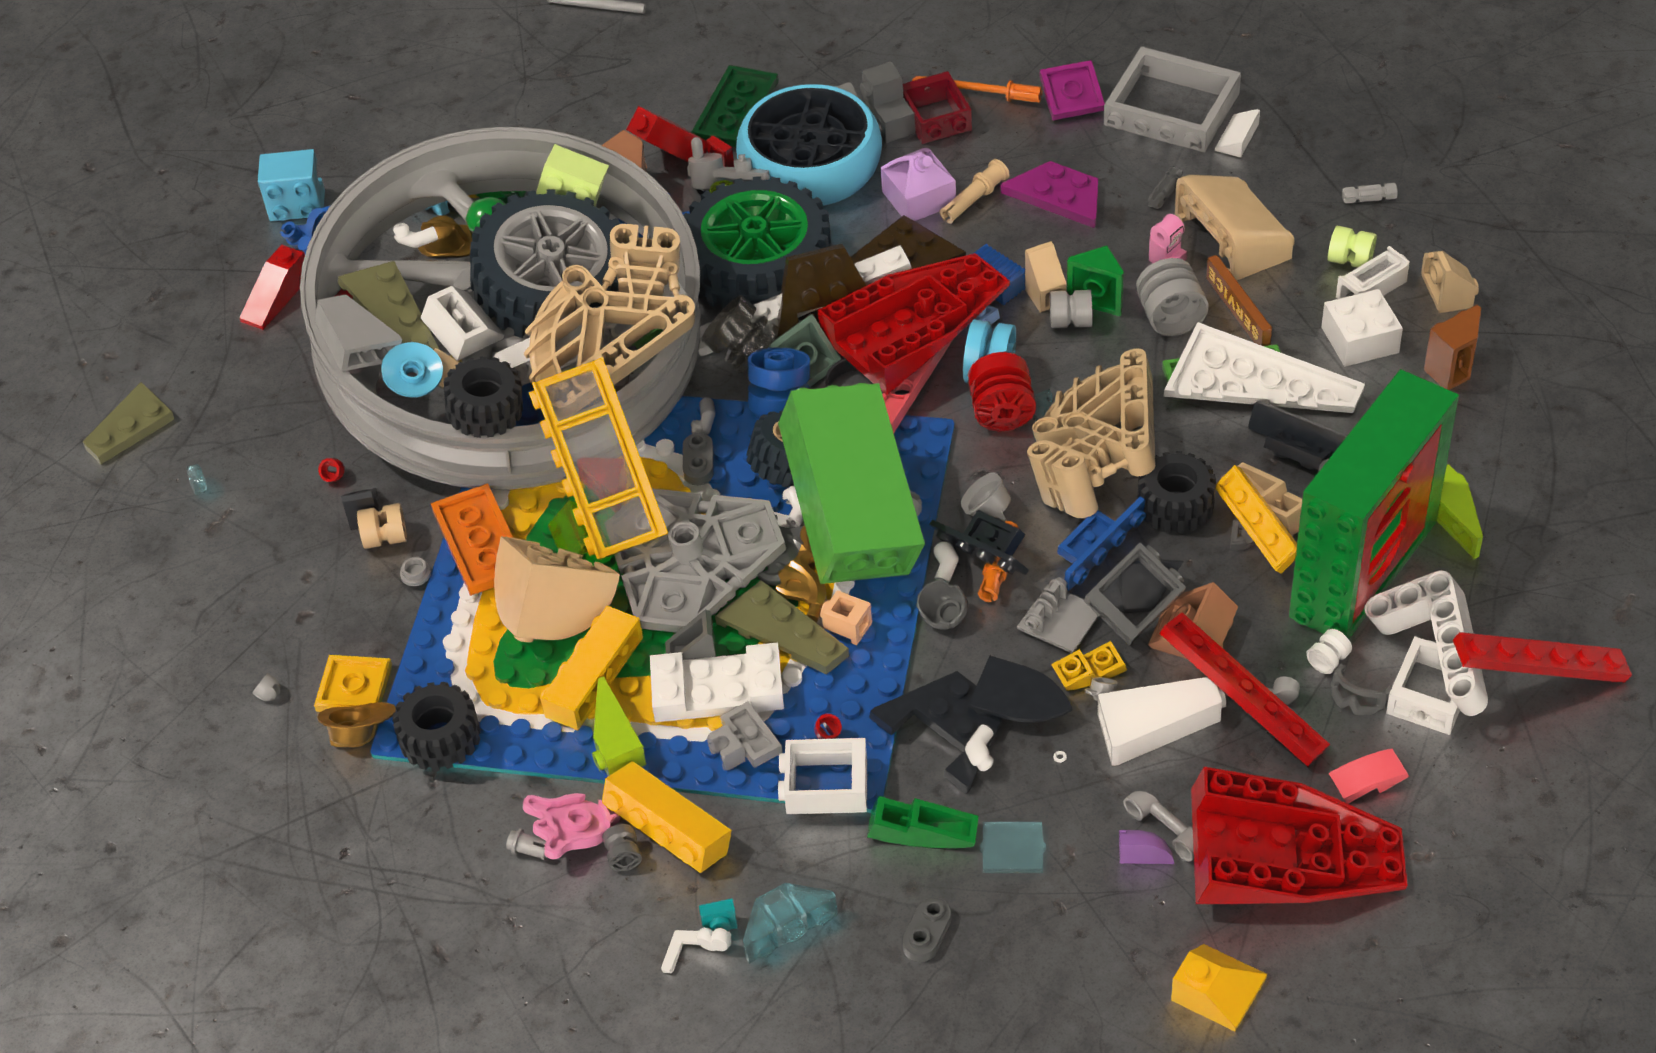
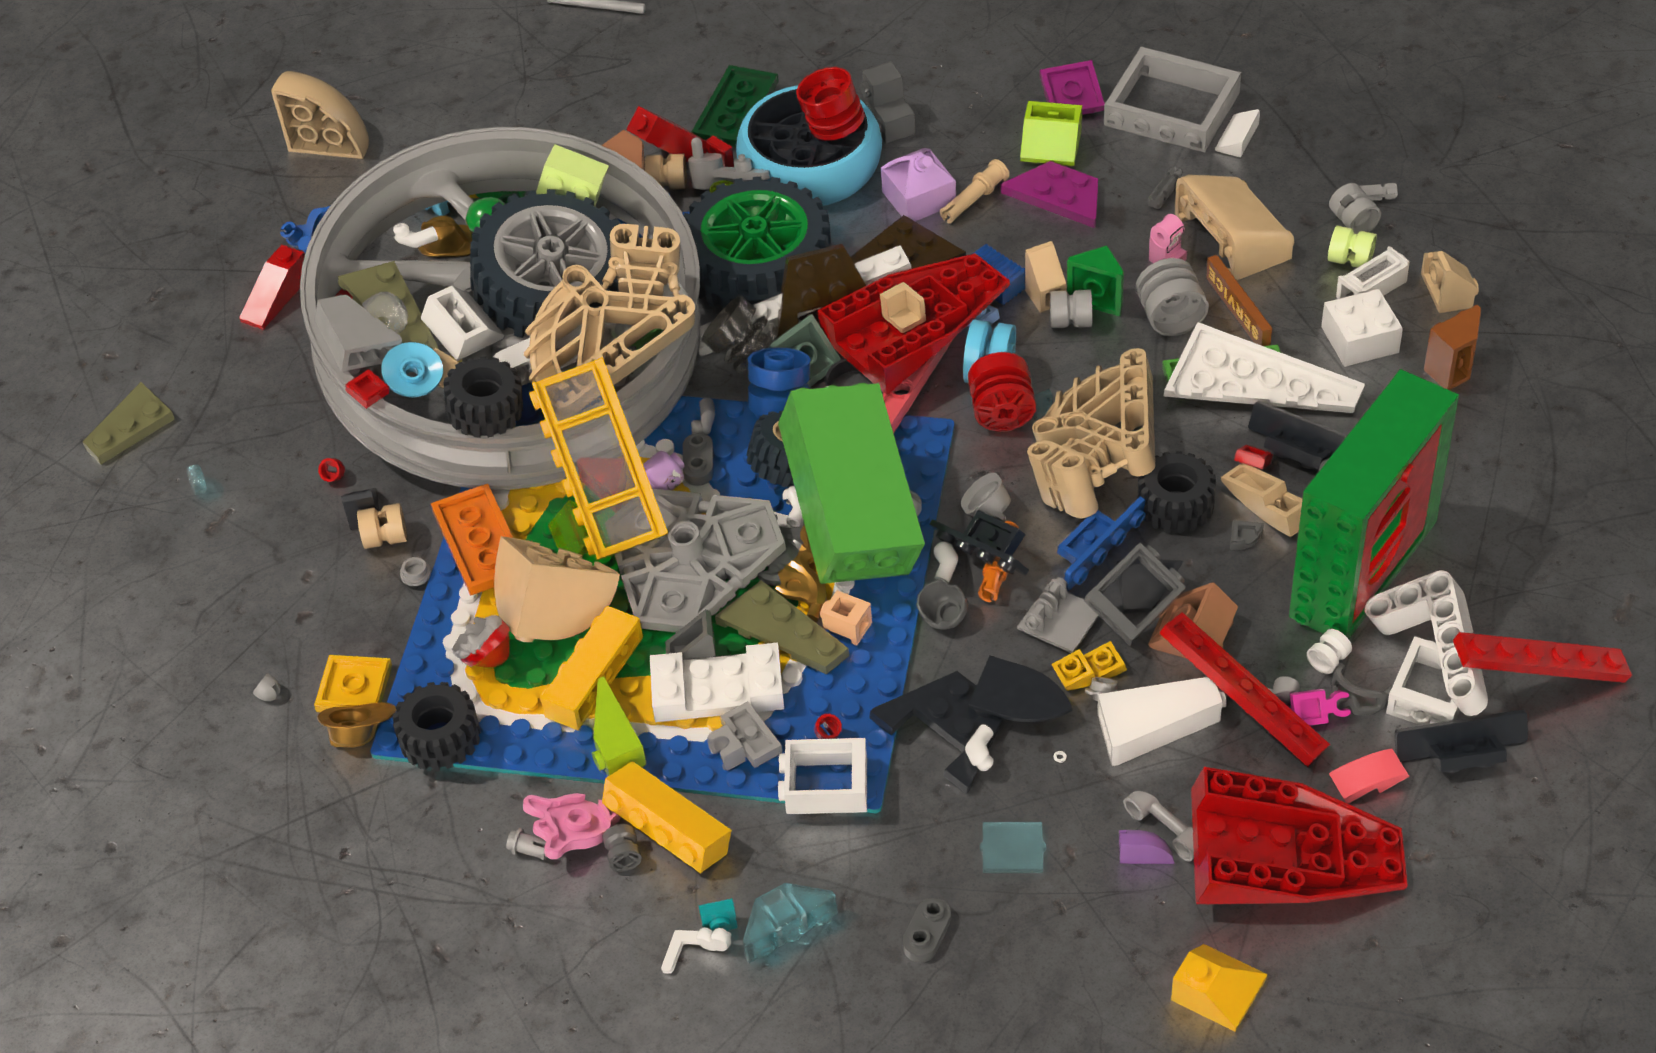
(290, 184): medium azure piece -> none
(318, 117): none -> tan brick
(367, 388): none -> red tile
(390, 307): none -> clear hair
(483, 643): none -> hair
(664, 471): none -> lavender head
(669, 171): none -> tan wheel
(830, 103): none -> red wheel
(903, 307): none -> tan panel
(921, 824): green slope -> none
(940, 88): dark red window -> none
(1012, 90): orange piece -> none
(1051, 133): none -> lime slope
(1253, 457): none -> red tile
(1257, 518): yellow tile -> none
(1314, 706): none -> dark pink plate
(1355, 208): none -> light grey wheel
(1458, 512): lime slope -> none
(1463, 741): none -> black bracket

